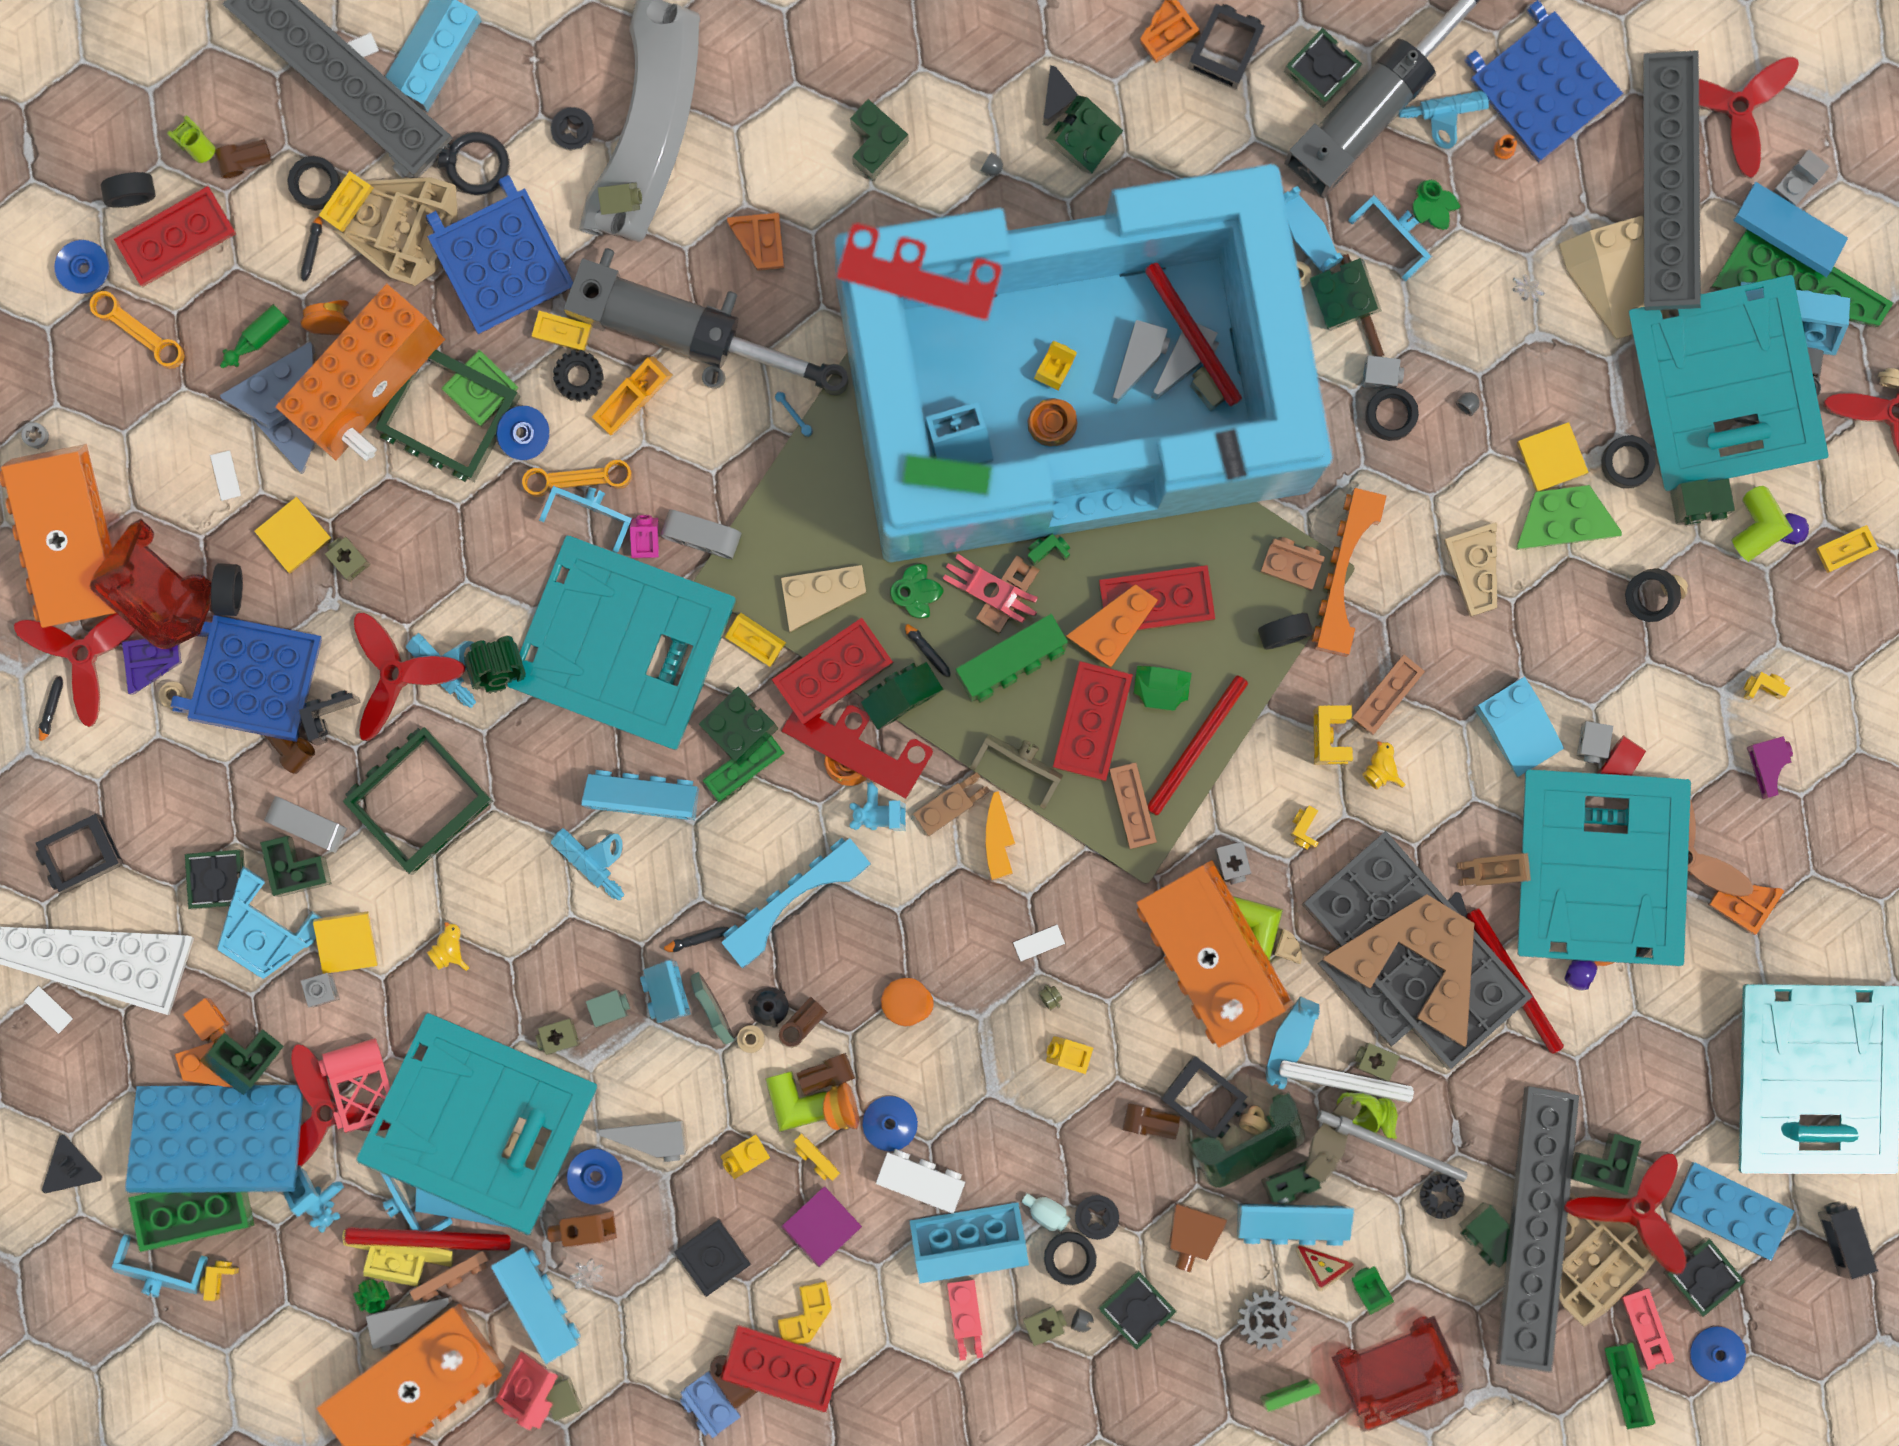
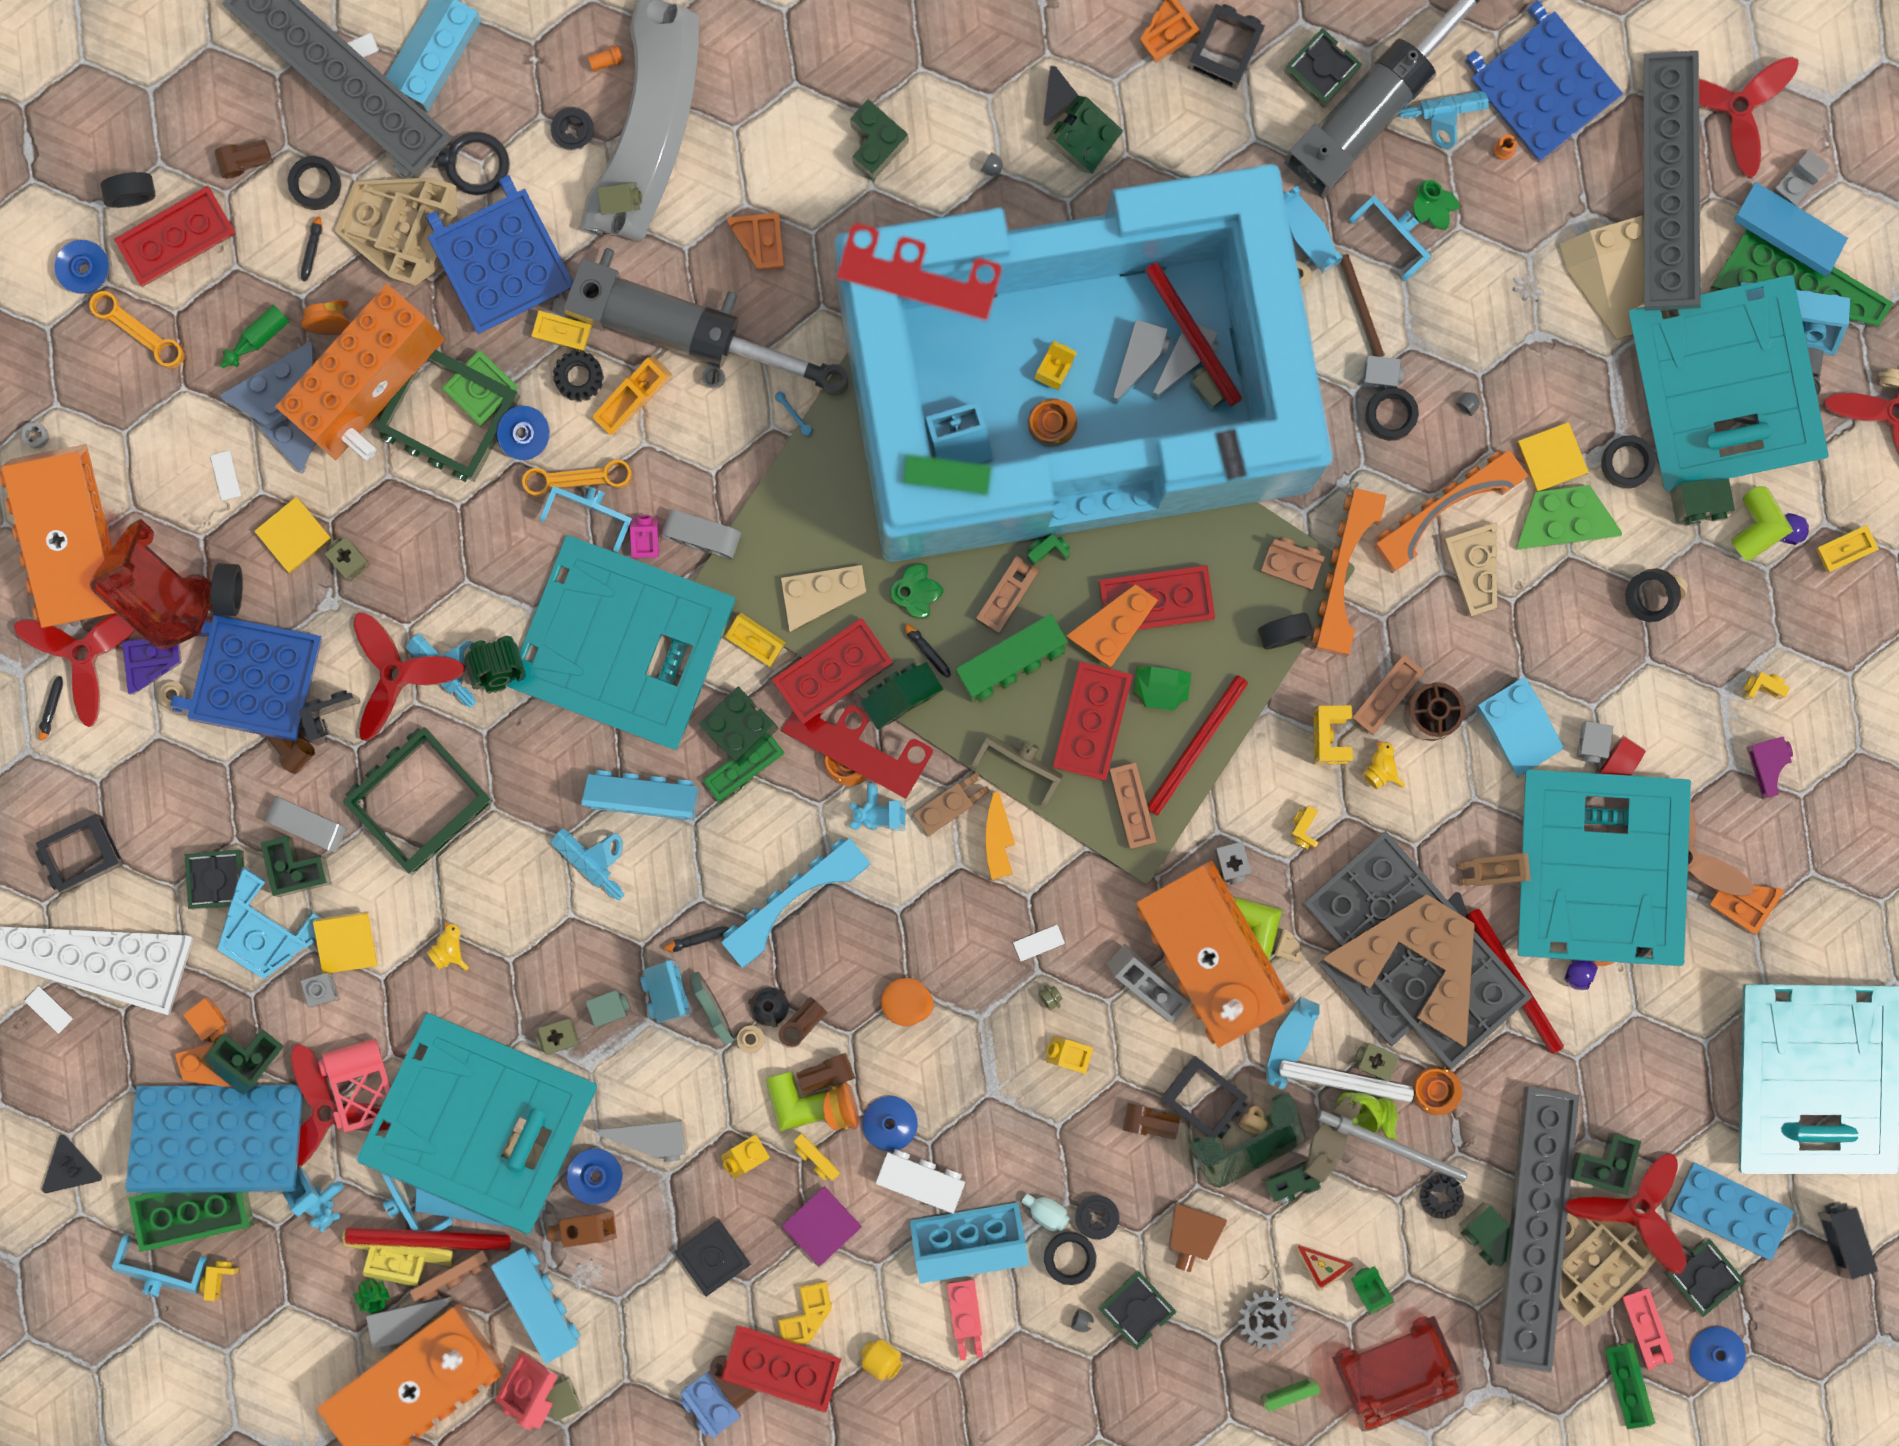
(192, 140): lime piece -> none
(346, 201): yellow plate -> none
(606, 58): none -> orange pin
(881, 1359): none -> yellow head
(980, 578): coral piece -> none
(1040, 1335): olive brick -> none
(1147, 983): none -> light grey slope
(1294, 1222): medium azure slope -> none
(1345, 294): dark green piece -> none
(1434, 698): none -> reddish brown cylinder
(1437, 1090): none -> orange piece
(1499, 475): none -> orange arch

